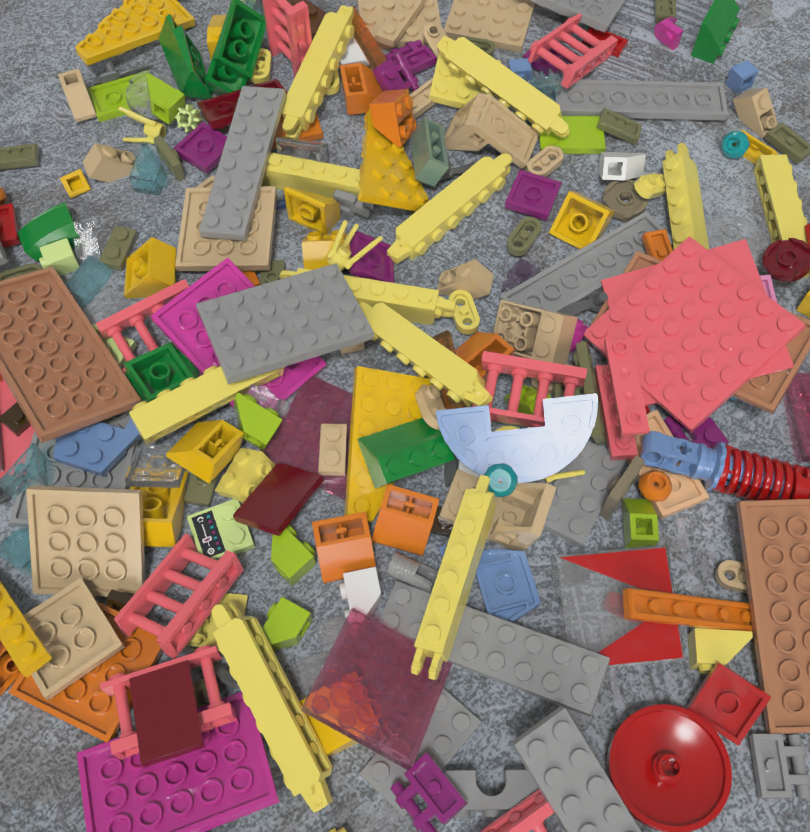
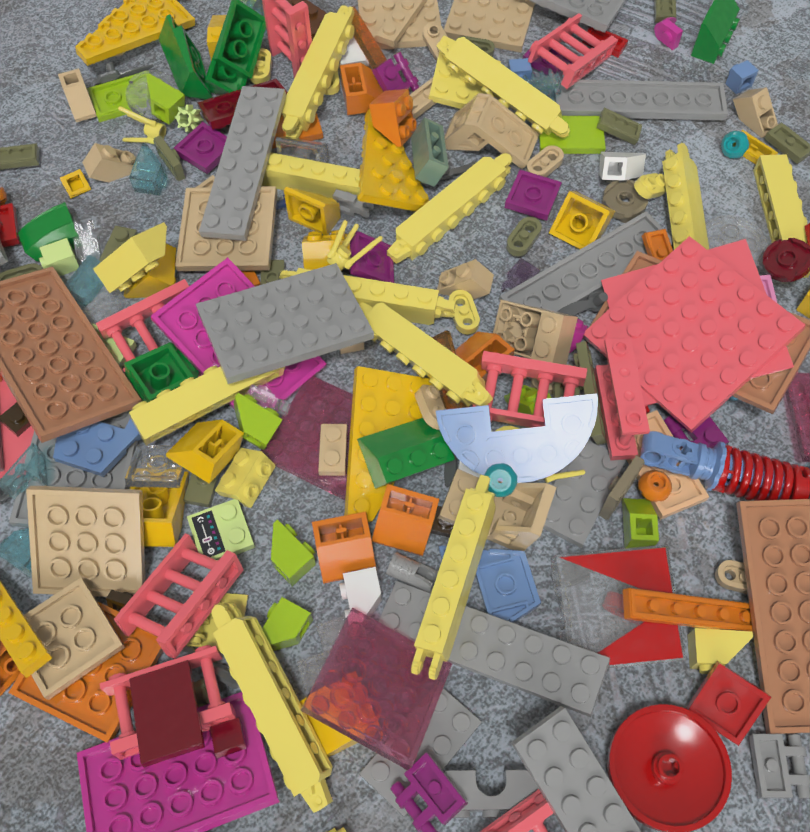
(132, 259): none -> light yellow slope
(228, 737): none -> dark red tile
(278, 498): dark red tile -> none
(418, 56): magenta plate -> none

